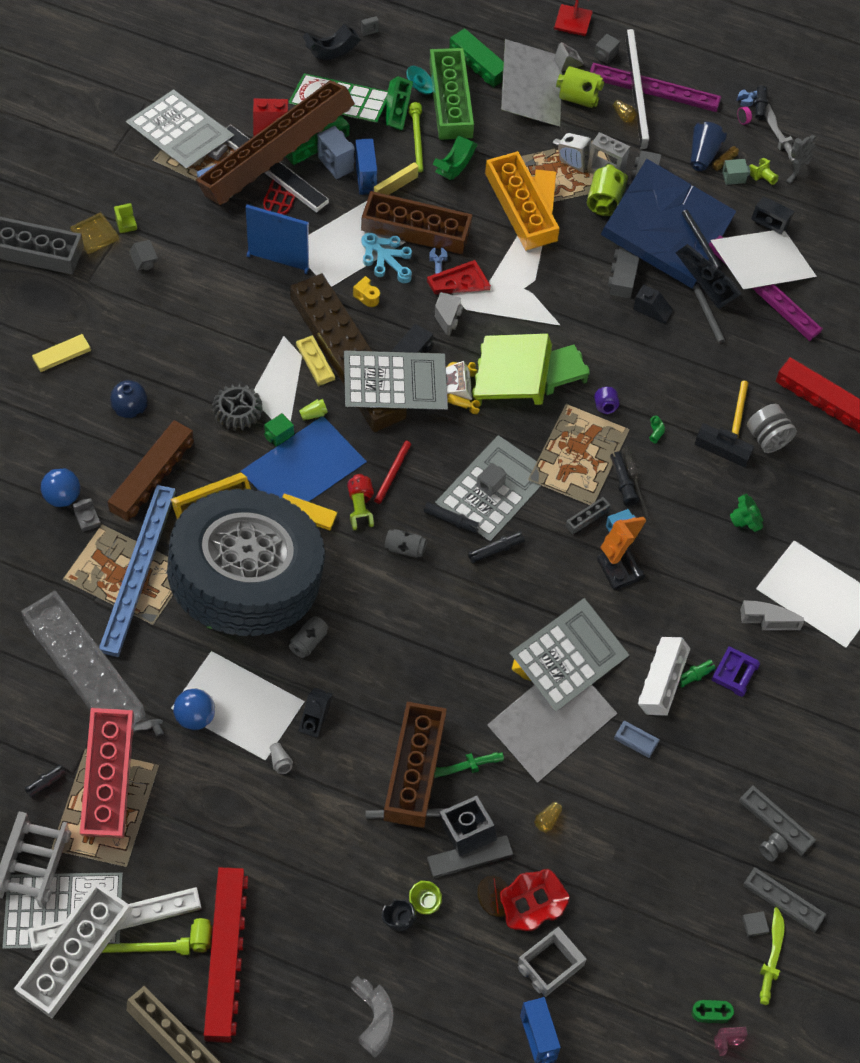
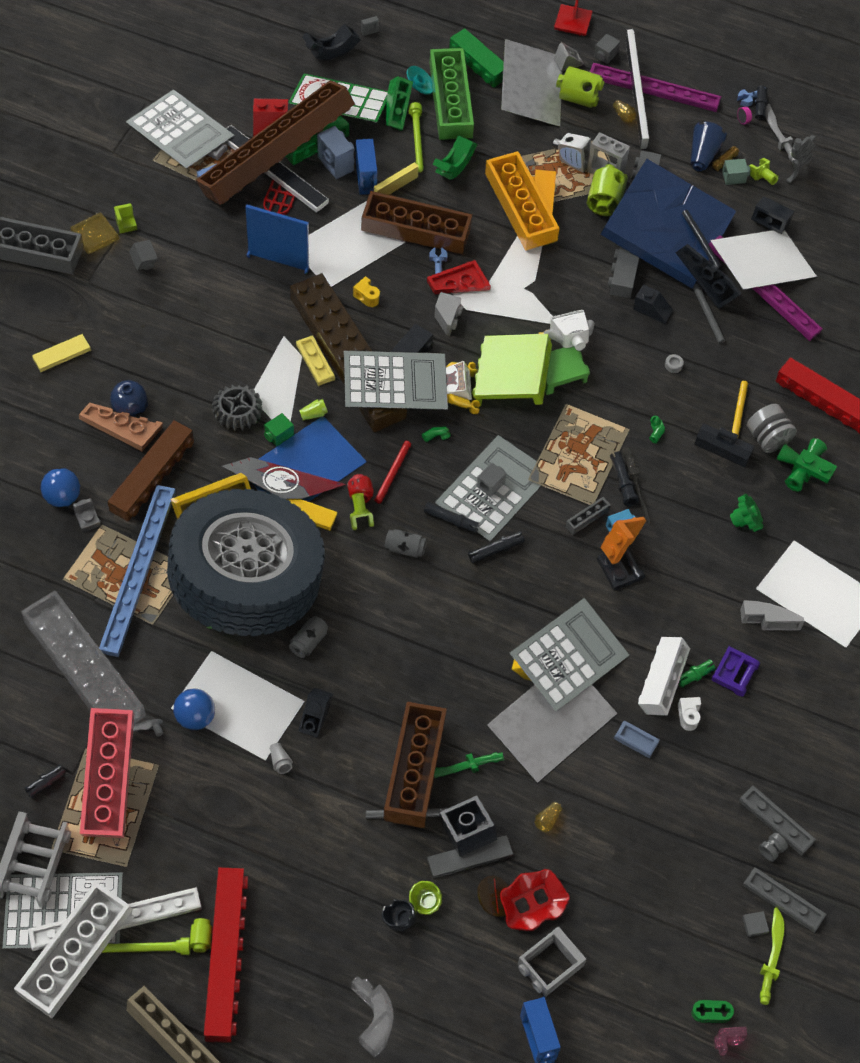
(131, 430): none -> nougat wing
(282, 480): none -> sticker
(386, 254): medium azure plant -> none
(436, 431): none -> green arm
(570, 329): none -> white torso
(606, 400): dark purple head -> none
(674, 363): none -> light grey tile
(688, 712): none -> white leg
(806, 464): none -> green brick

